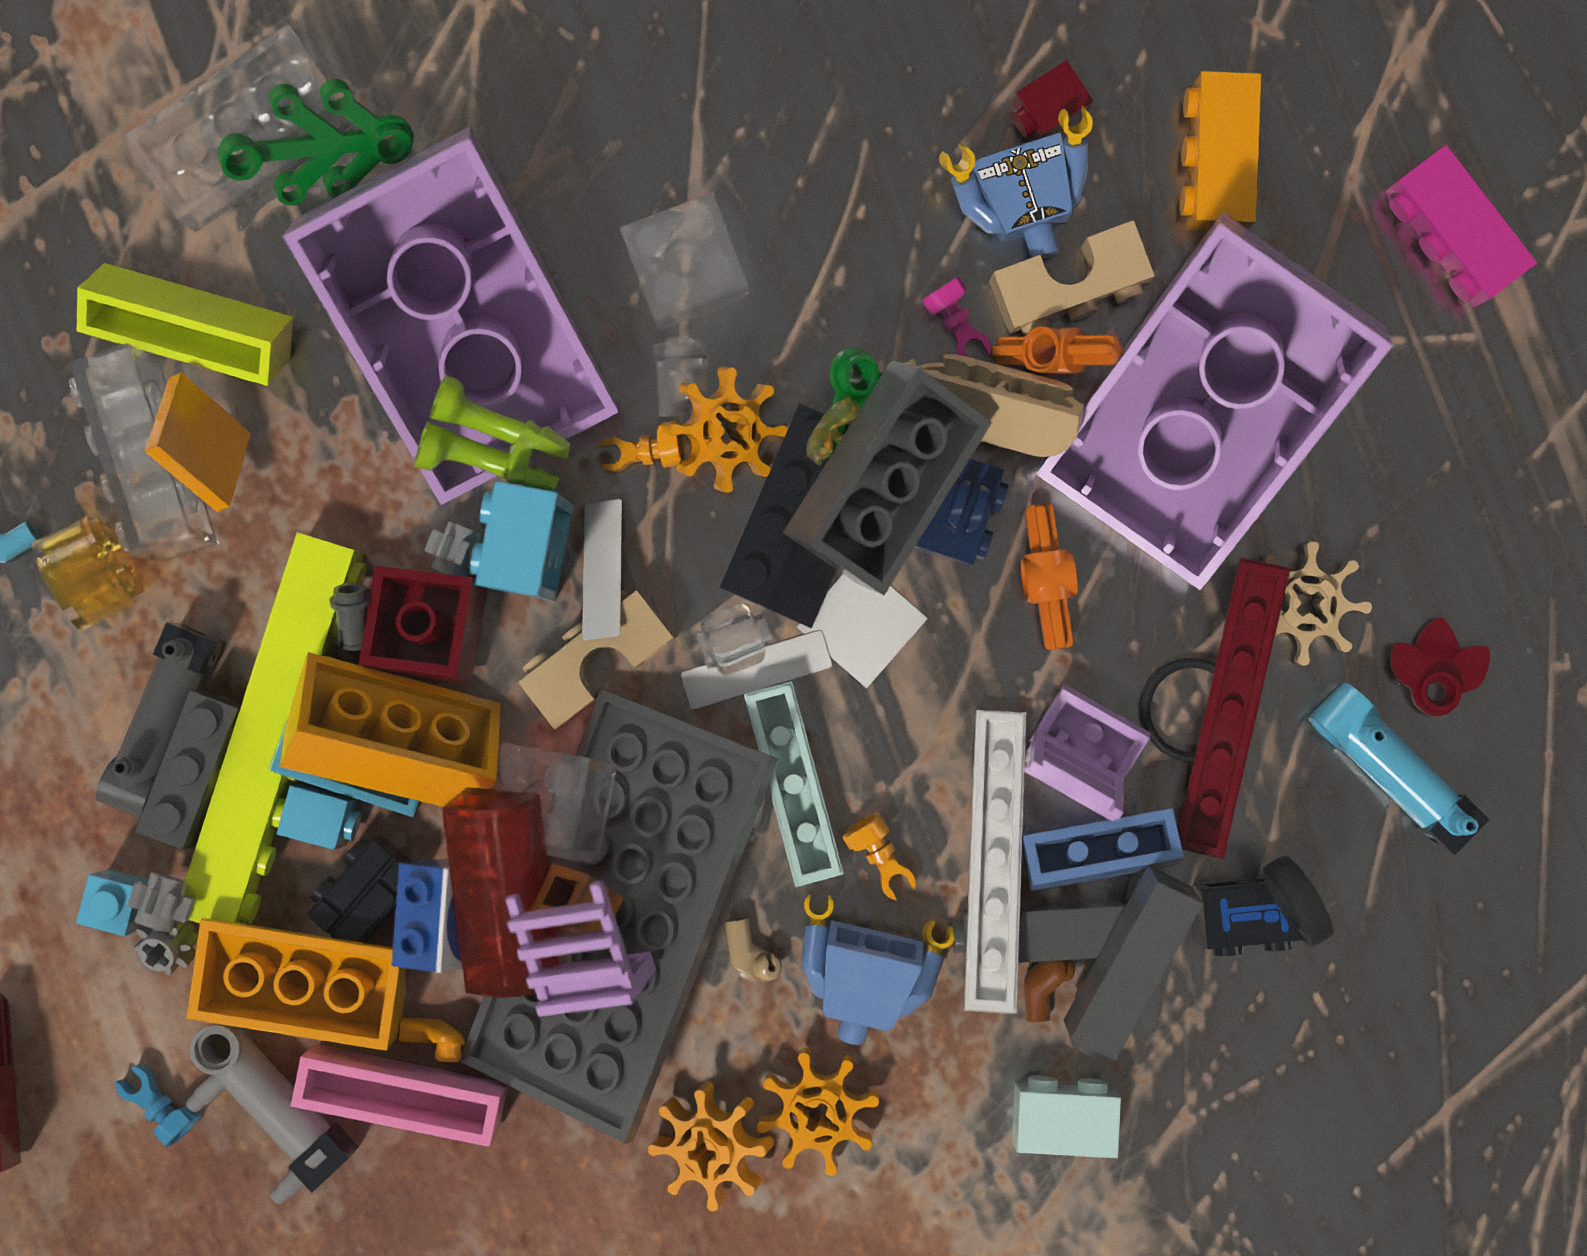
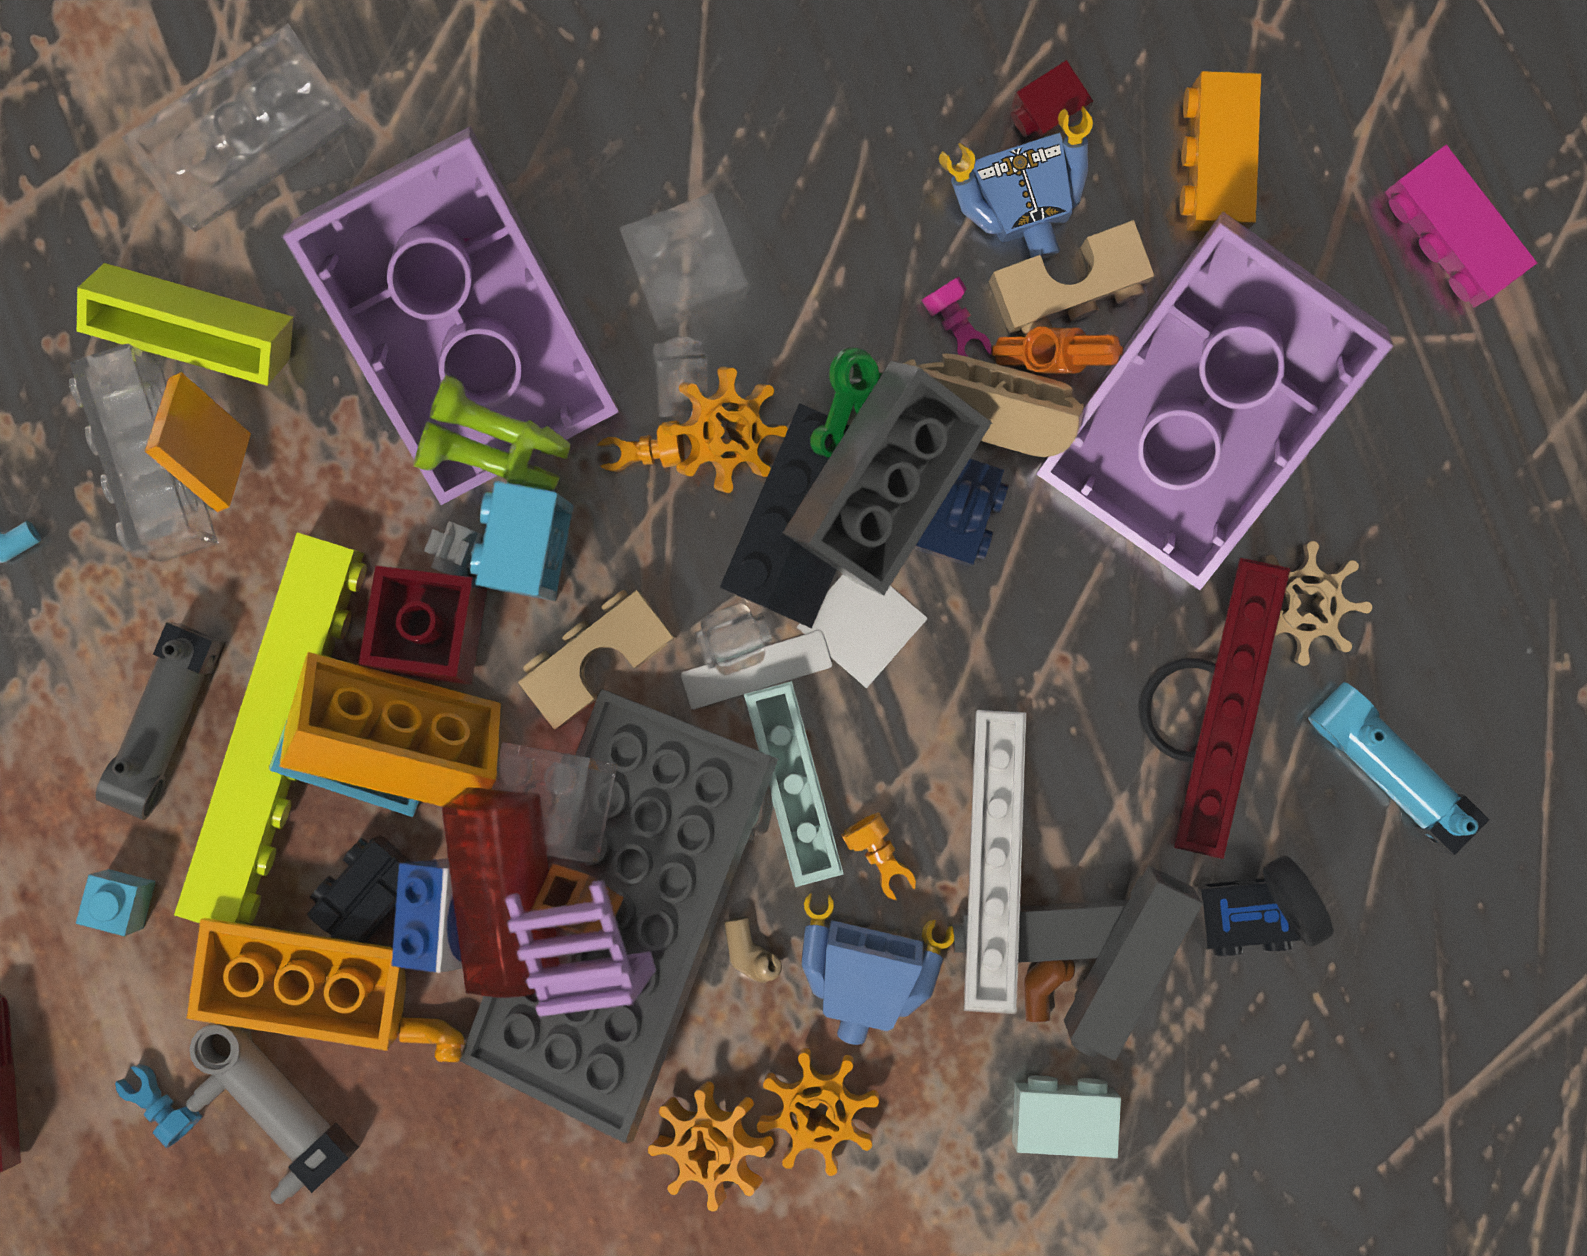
(86, 571): clear yellow brick -> none
(161, 902): light grey gear -> none
(167, 950): light grey gear -> none
(189, 770): dark grey brick -> none
(319, 816): medium azure brick -> none
(323, 145): green plant -> none
(350, 607): dark grey pin -> none
(399, 1094): bright pink brick -> none
(602, 570): white sticker -> none
(820, 442): clear yellow piece -> none
(1049, 576): orange axle -> none
(1085, 751): lavender plate -> none
(1101, 850): medium blue brick -> none
(1439, 660): dark red plate -> none

